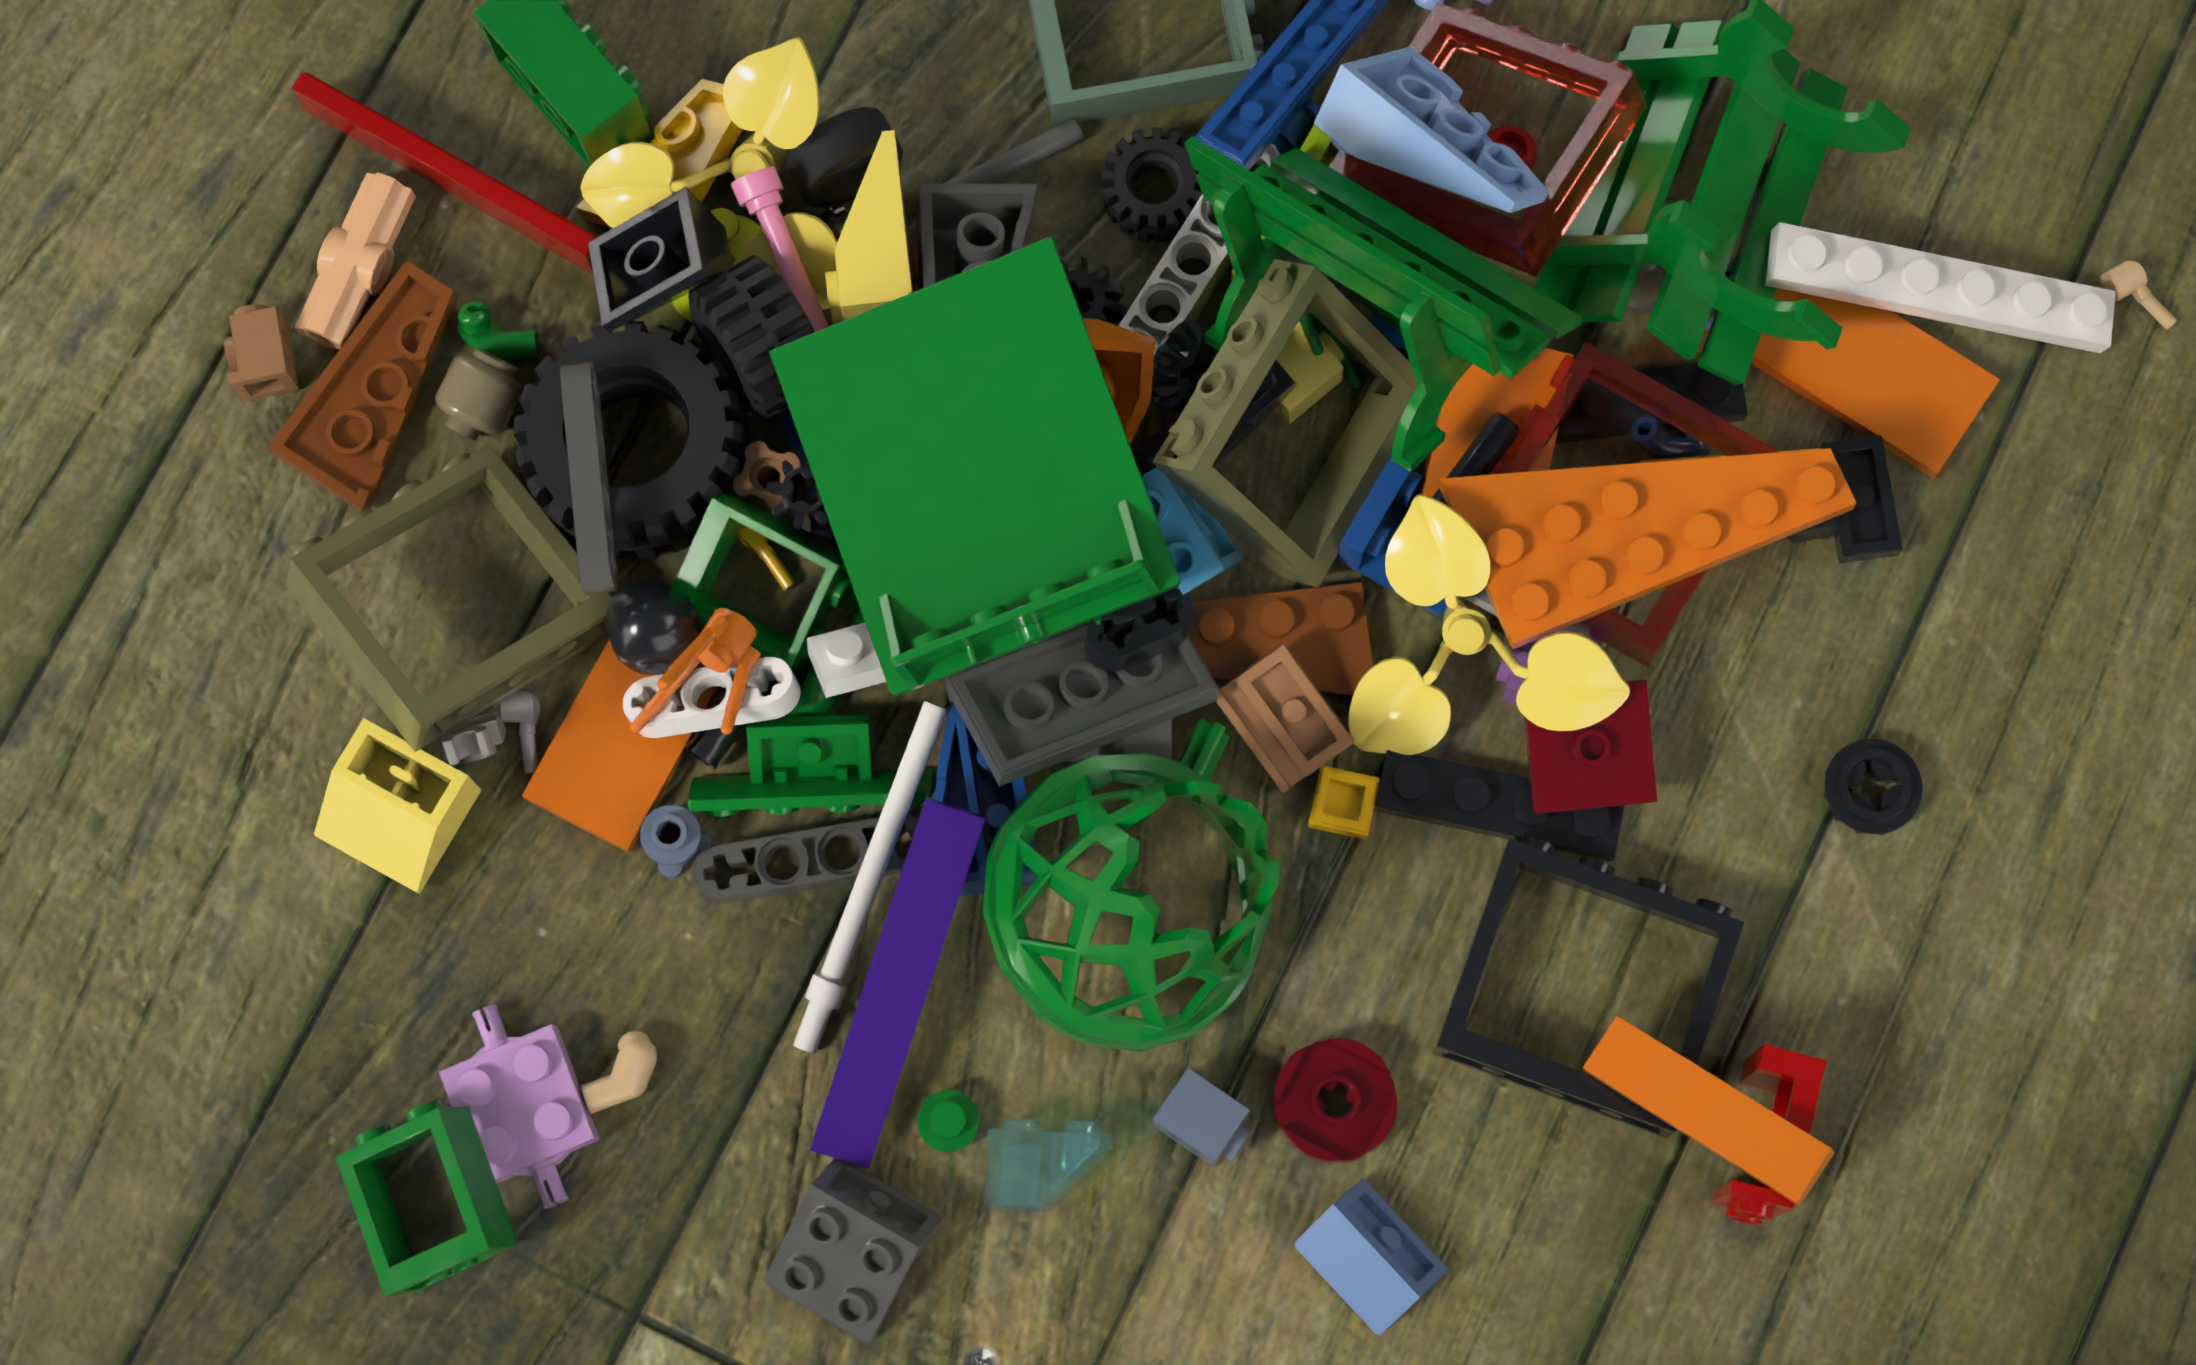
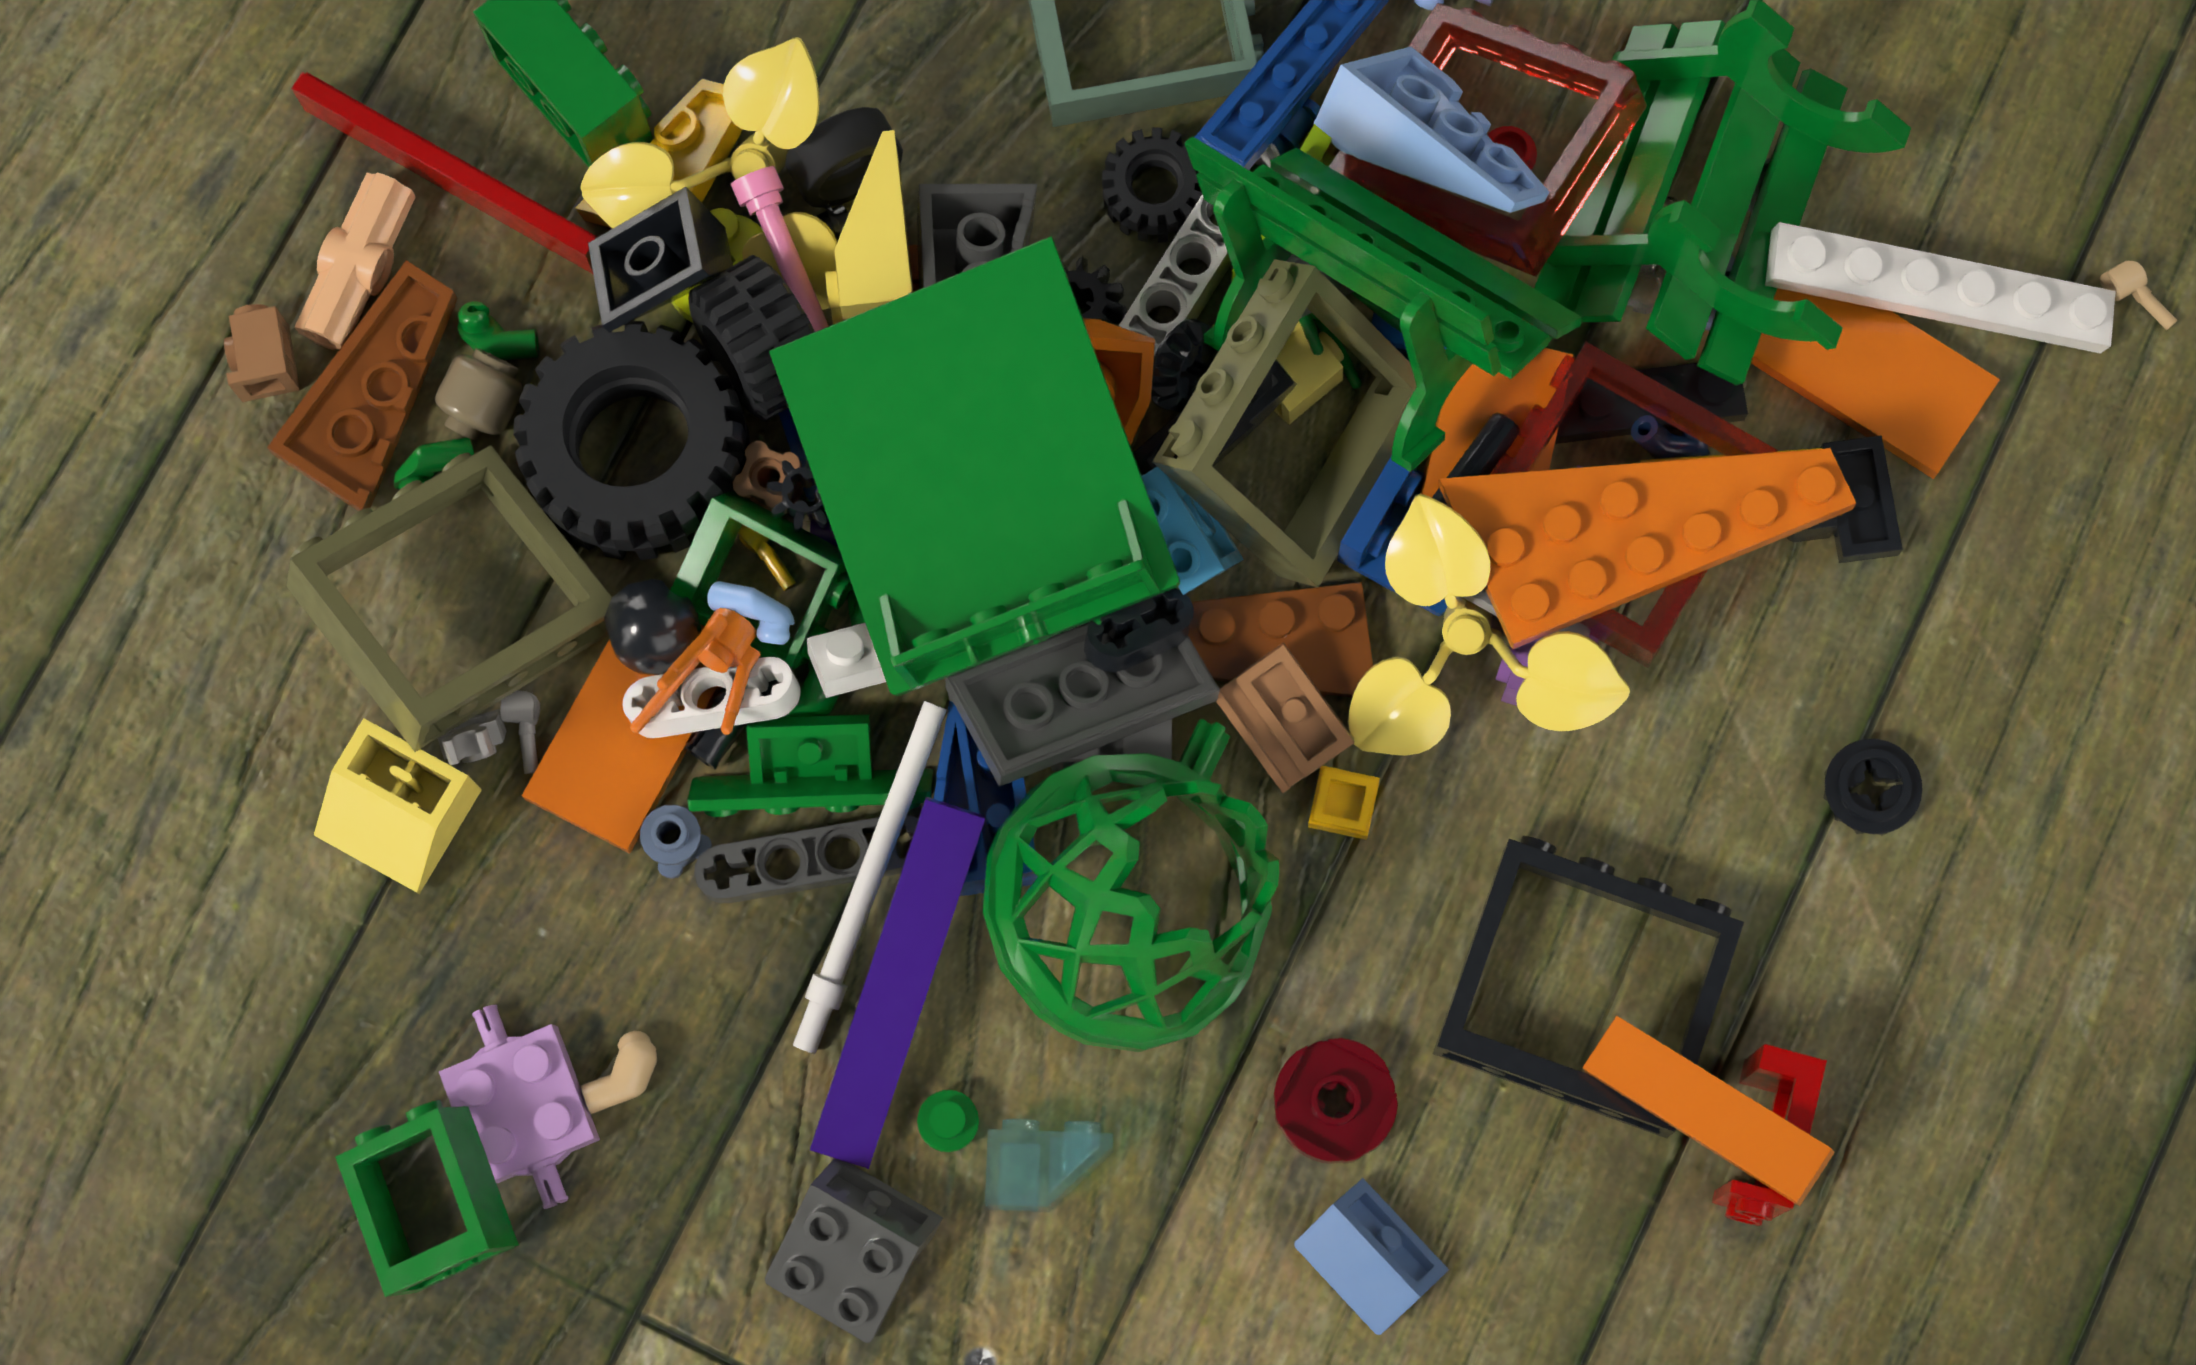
(430, 459): none -> green arm
(588, 478): dark grey beam -> none
(754, 604): none -> light blue arm
(1022, 155): dark grey bar -> none
(1203, 1119): sand blue brick -> none
(1490, 805): black plate -> none
(1594, 764): dark red plate -> none

